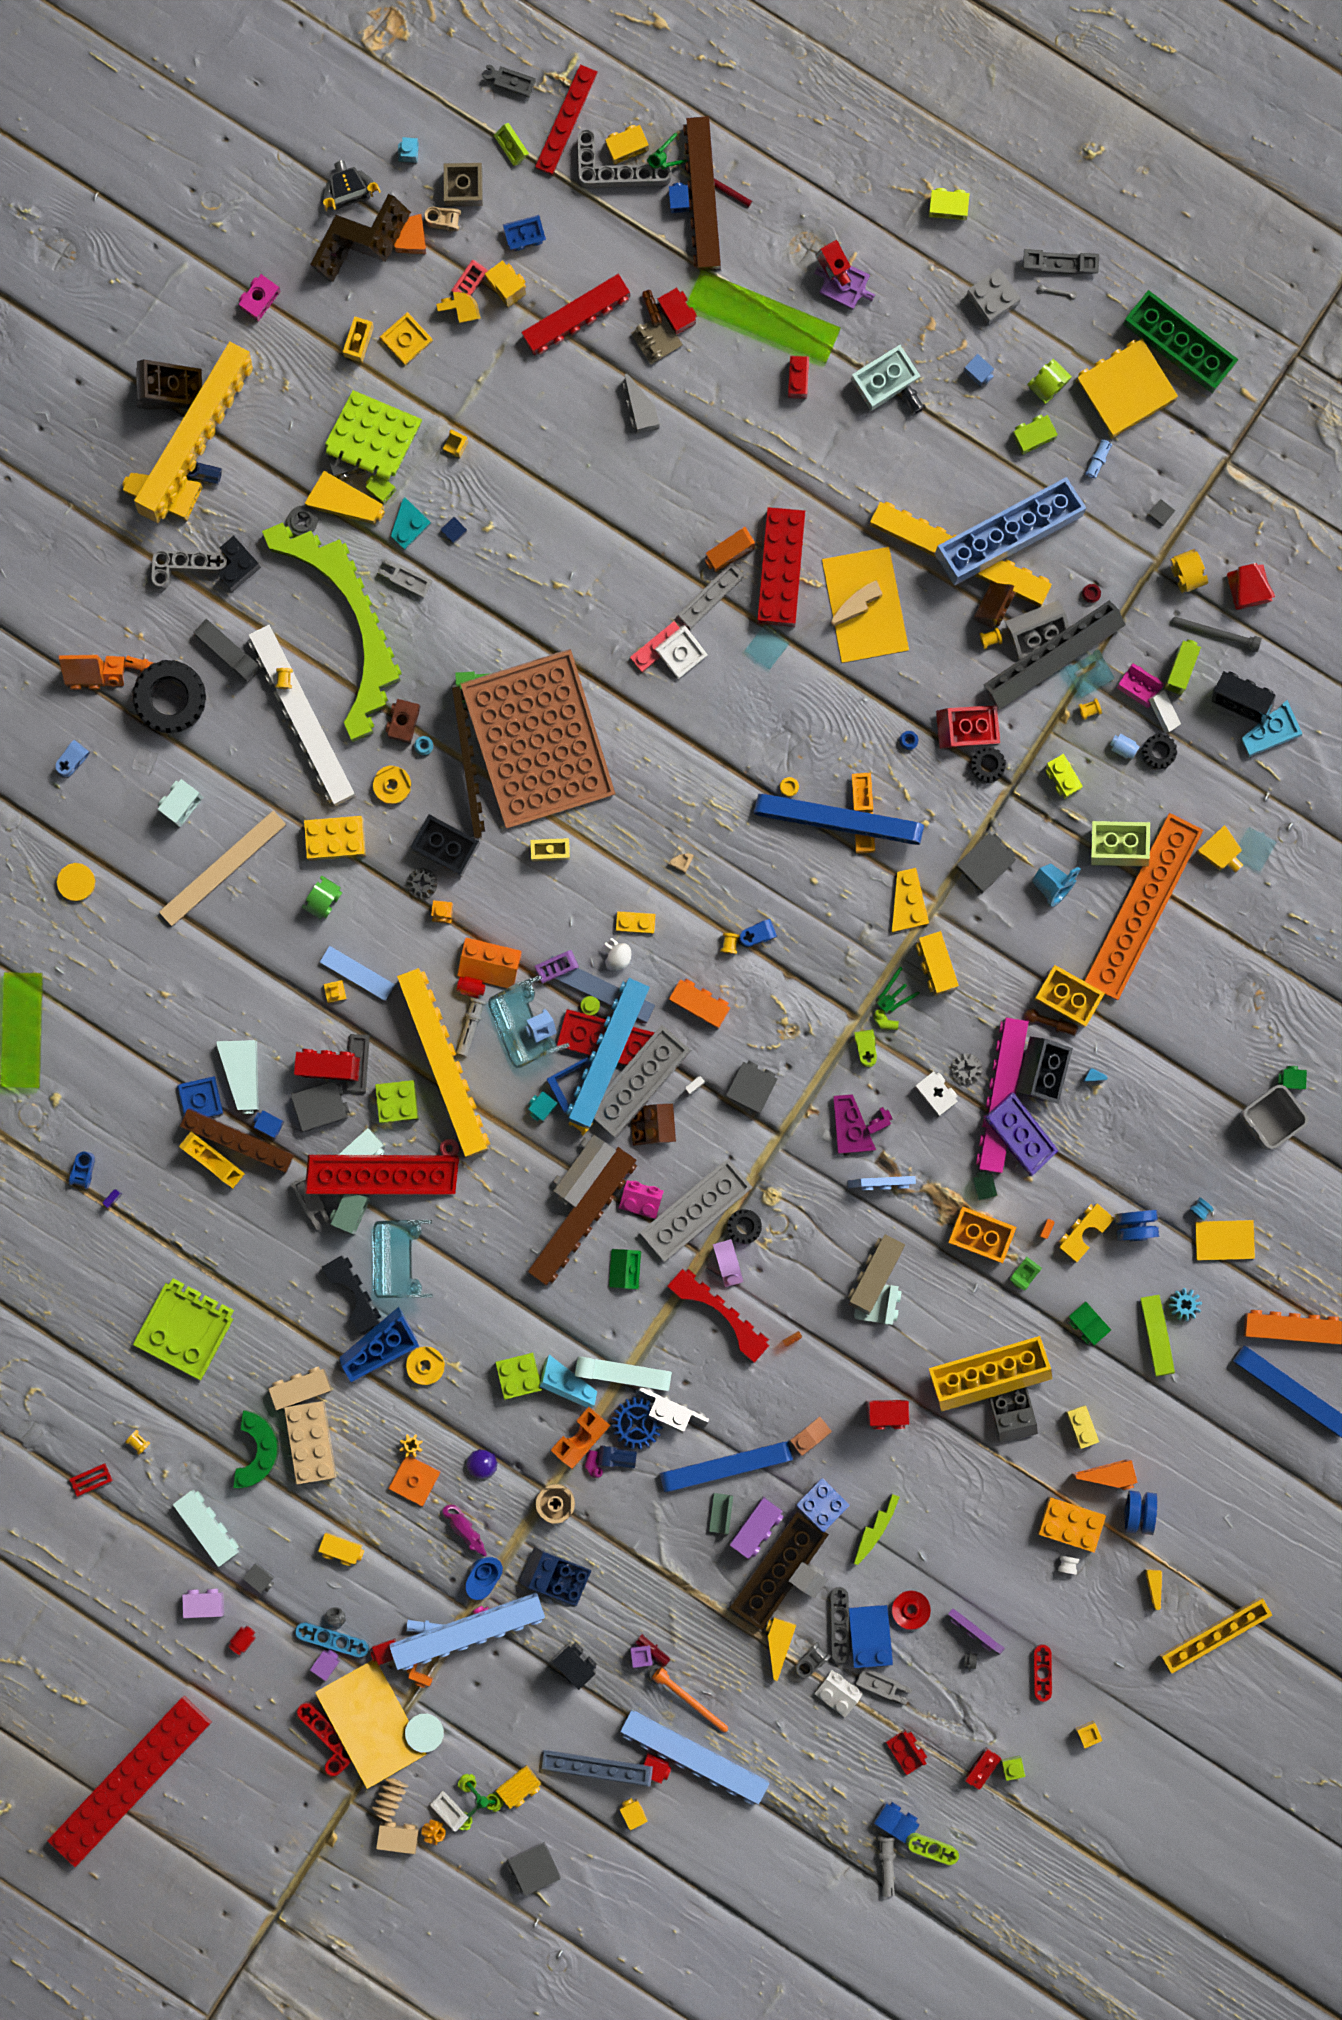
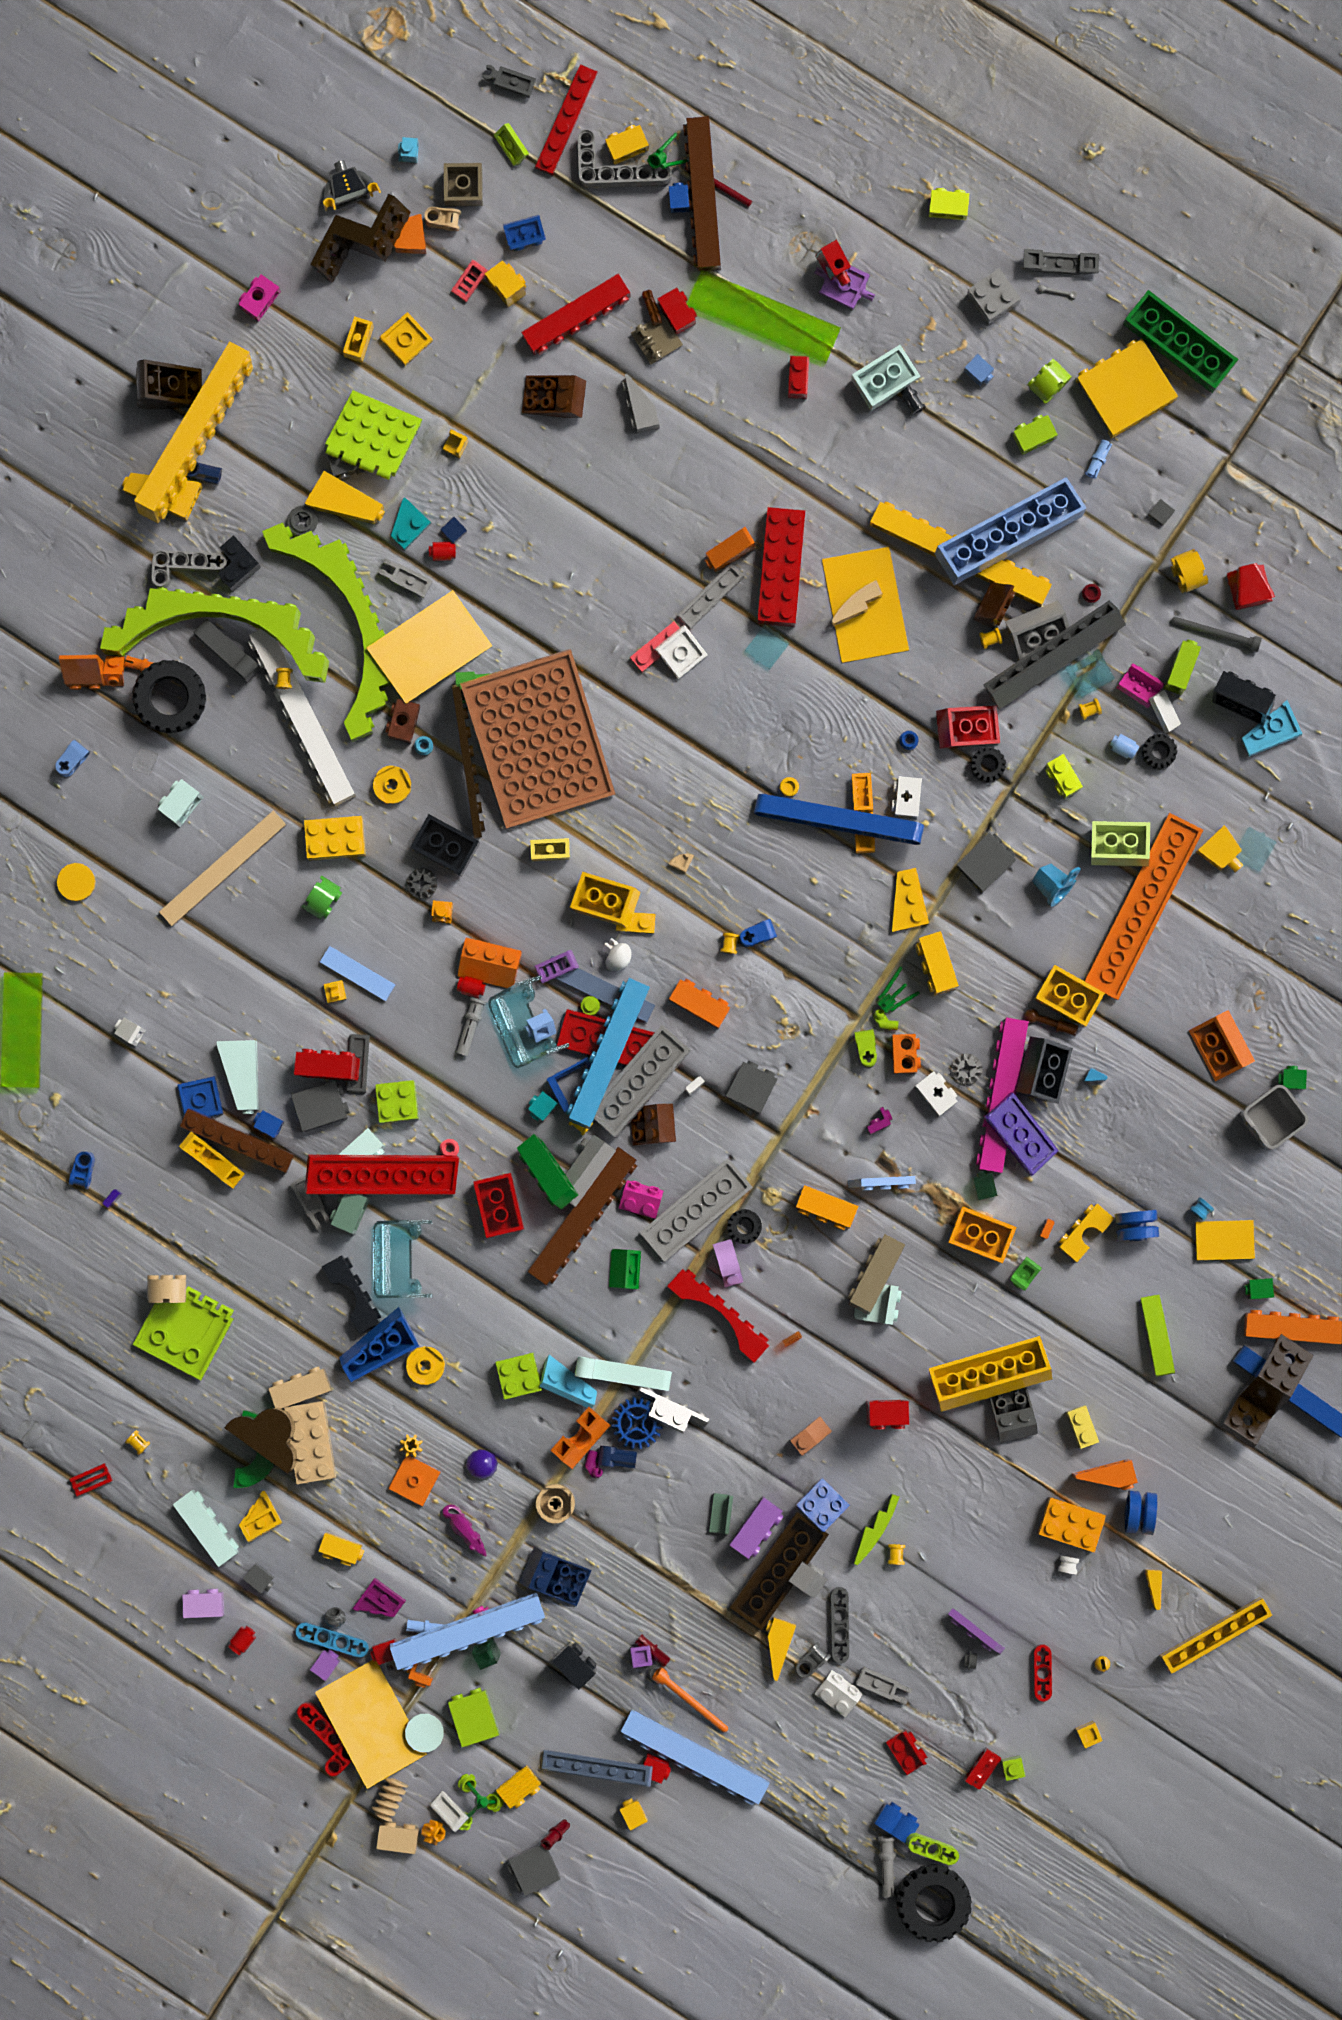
(129, 1031): none -> white slope
(129, 1781): red brick -> none
(166, 1289): none -> tan brick
(171, 607): none -> lime arch
(260, 1518): none -> yellow wing
(268, 1435): none -> dark brown brick
(380, 488): lime brick -> none
(380, 1600): none -> magenta wing
(429, 646): none -> yellow piece
(442, 551): none -> red brick
(443, 1064): yellow brick -> none
(465, 305): yellow brick -> none
(473, 1717): none -> lime brick
(483, 1577): blue piece -> none
(486, 1653): none -> clear green brick
(498, 1205): none -> red brick
(547, 1171): none -> green brick
(554, 395): none -> reddish brown slope
(555, 1834): none -> dark red axle
(605, 899): none -> yellow brick
(726, 1466): blue beam -> none
(826, 1208): none -> light orange brick
(850, 1126): magenta wing -> none
(870, 1636): blue slope -> none
(896, 1554): none -> yellow bush
(900, 1053): none -> orange brick
(913, 788): none -> white brick
(918, 1617): red dish -> none
(926, 1929): none -> black tyre
(1088, 1323): green brick -> none
(1098, 1665): none -> yellow hinge
(1186, 1297): medium azure gear -> none
(1221, 1045): none -> orange slope
(1259, 1288): none -> green brick
(1267, 1391): none -> dark brown bracket

